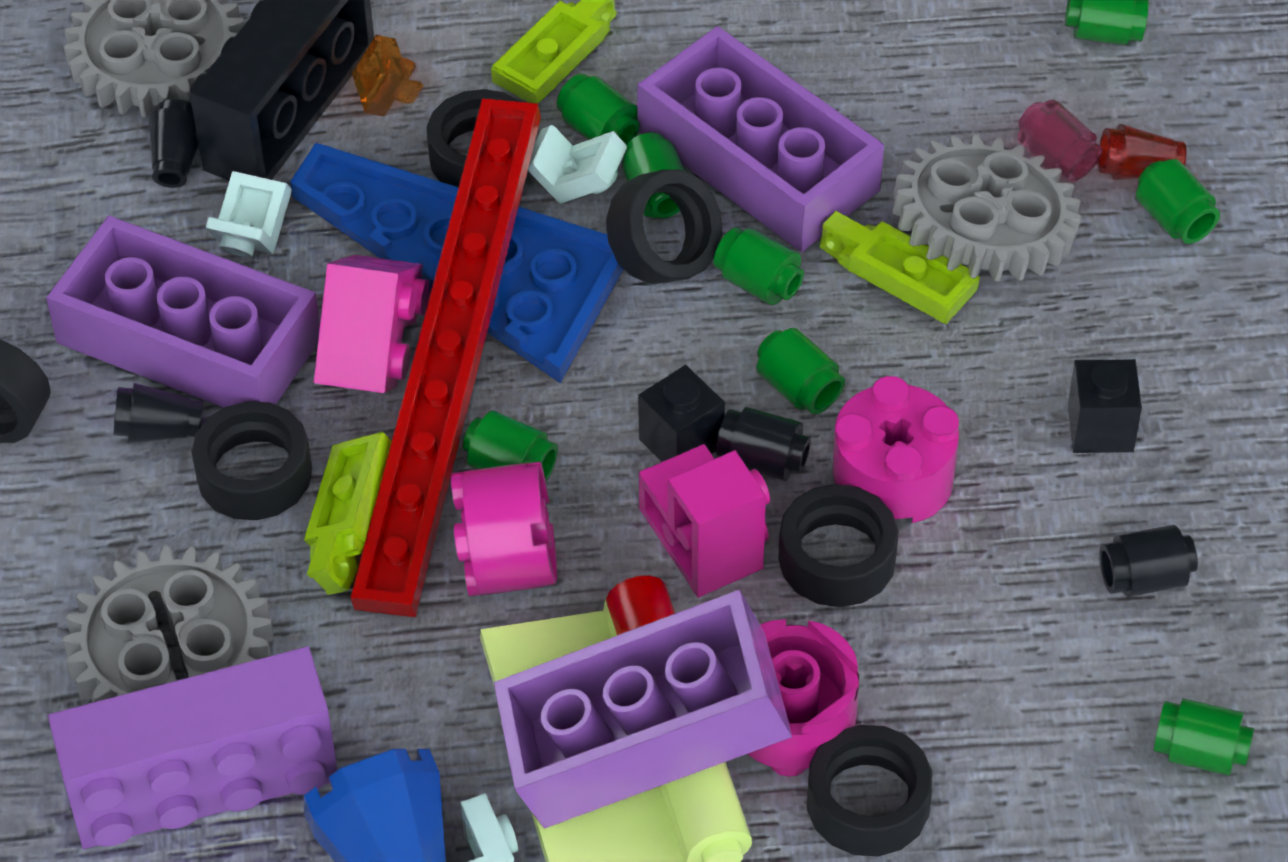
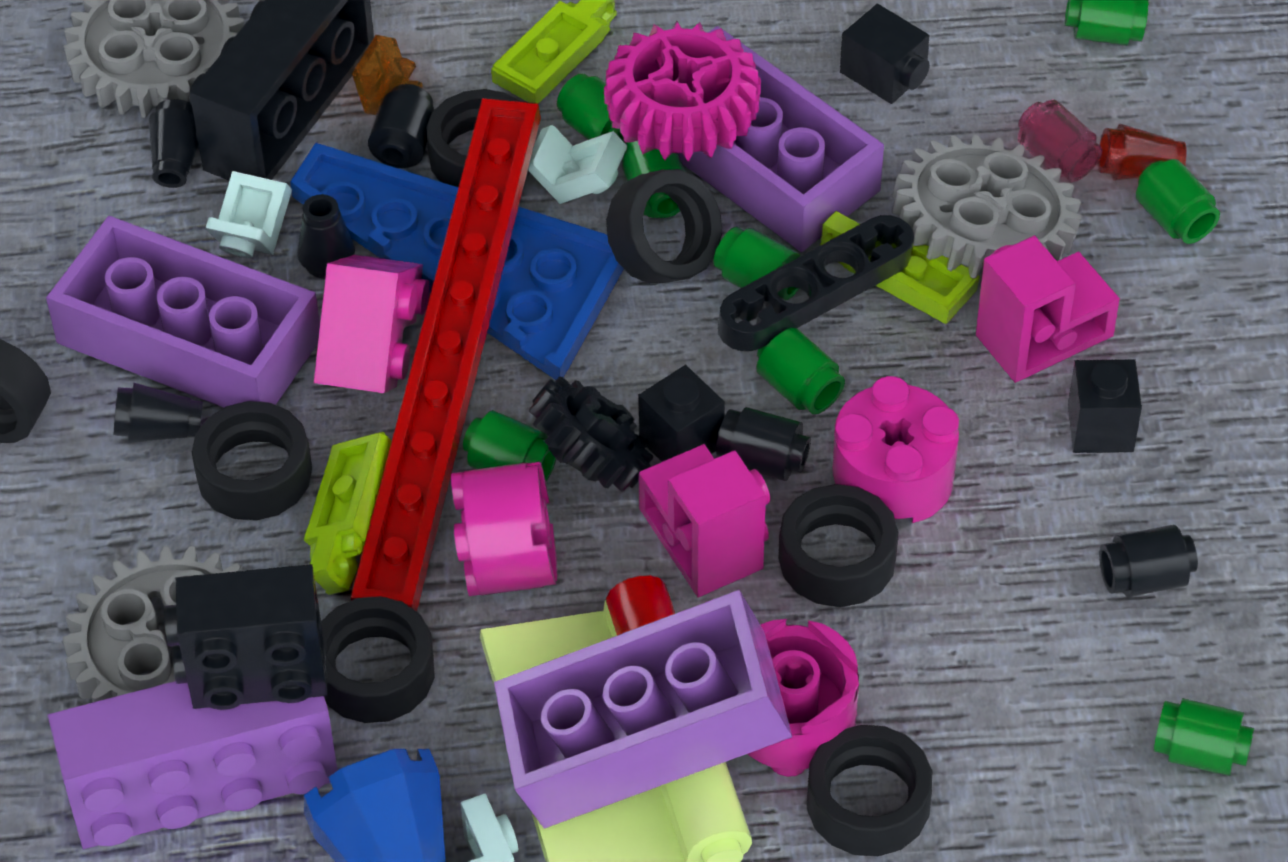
(248, 637): none -> black brick
(322, 235): none -> black cone
(391, 697): none -> black tyre
(400, 126): none -> black brick
(590, 433): none -> black gear
(682, 91): none -> dark pink gear
(810, 276): none -> black beam
(885, 54): none -> black brick
(1041, 308): none -> dark pink brick

